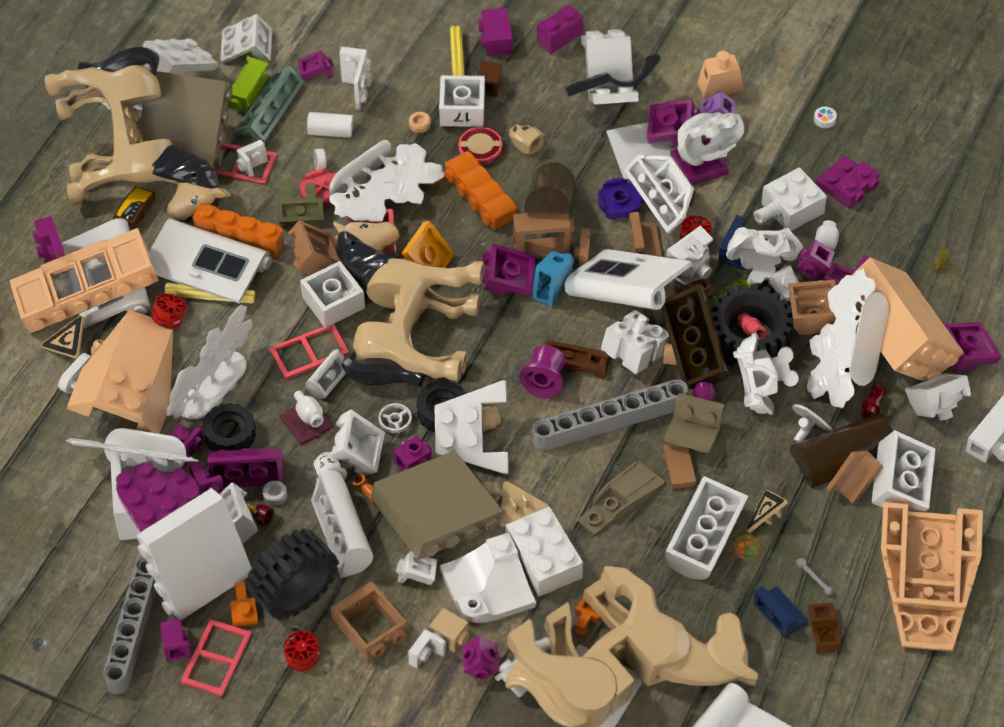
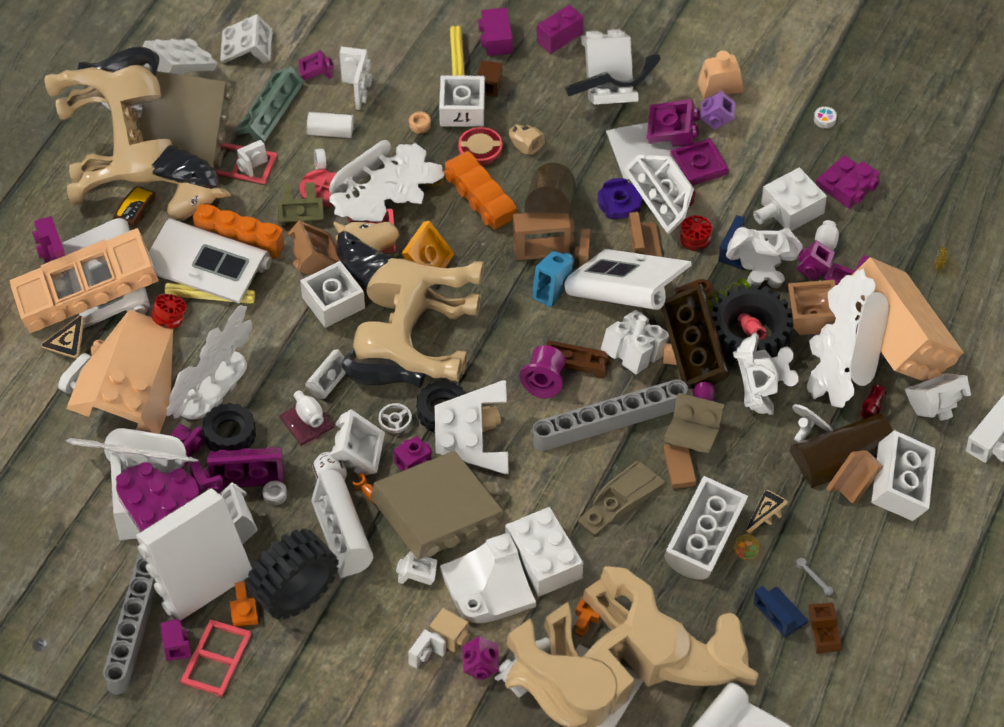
(249, 84): lime window -> none
(262, 513): dark red hinge -> none
(302, 651): red wheel -> none
(316, 363): coral window -> none
(359, 602): medium nougat window -> none
(508, 270): magenta plate -> none
(517, 504): tan piece -> none
(694, 249): white brick -> none
(722, 130): white piece -> none
(781, 279): white bracket -> none
(930, 571): light nougat wedge -> none
(974, 343): magenta plate -> none

